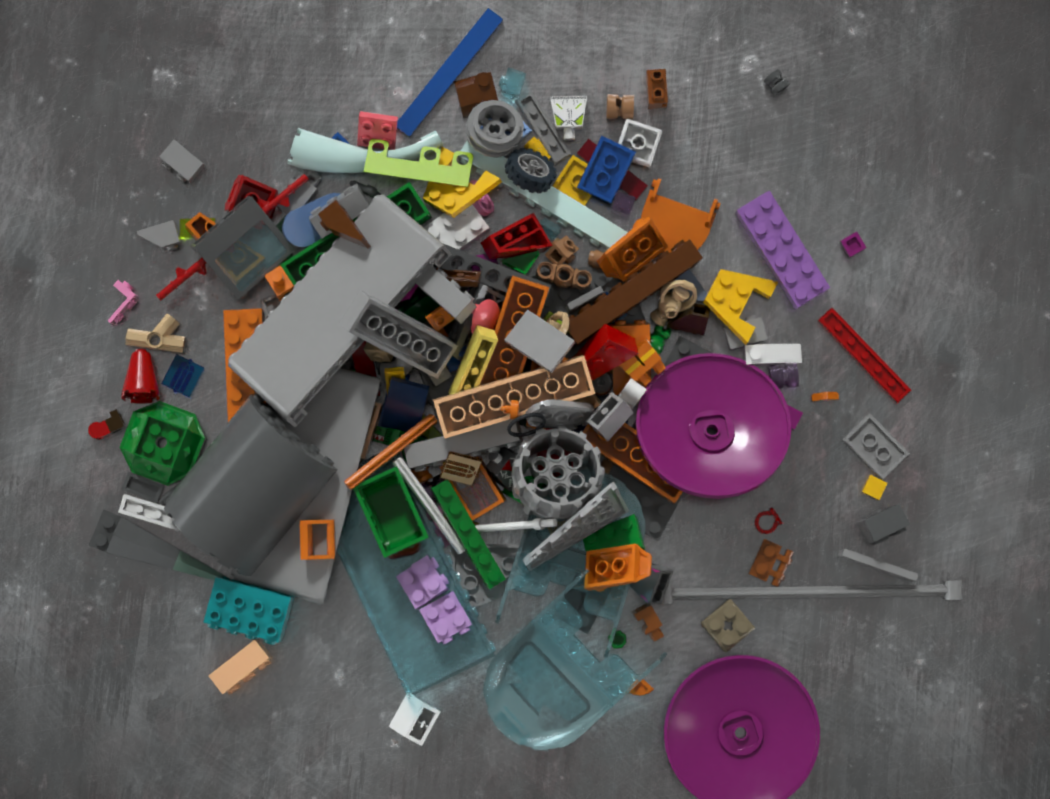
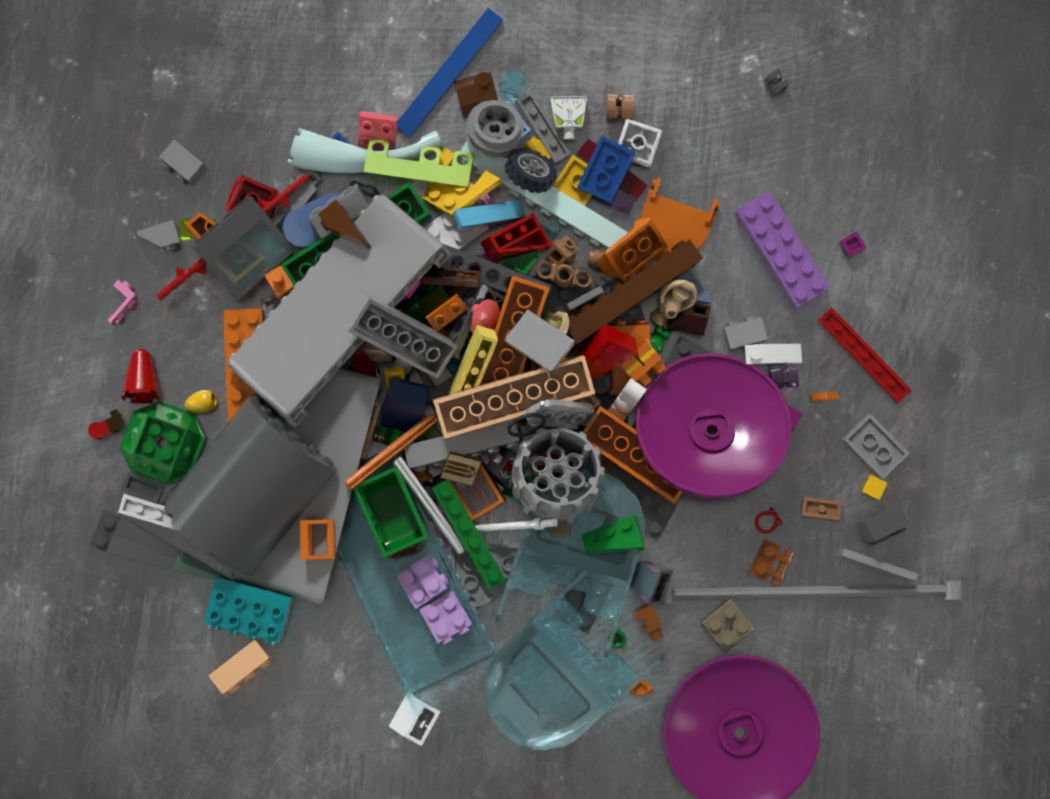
(164, 331): tan piece -> none
(183, 375): clear blue piece -> none
(201, 402): none -> yellow animal
(446, 294): light grey brick -> none
(489, 214): none -> medium azure tile
(513, 409): orange tile -> none
(595, 515): light grey wing -> none
(609, 416): light grey brick -> none
(616, 566): orange slope -> none
(656, 88): dark orange hips -> none
(729, 296): yellow wing -> none
(821, 508): none -> medium nougat plate

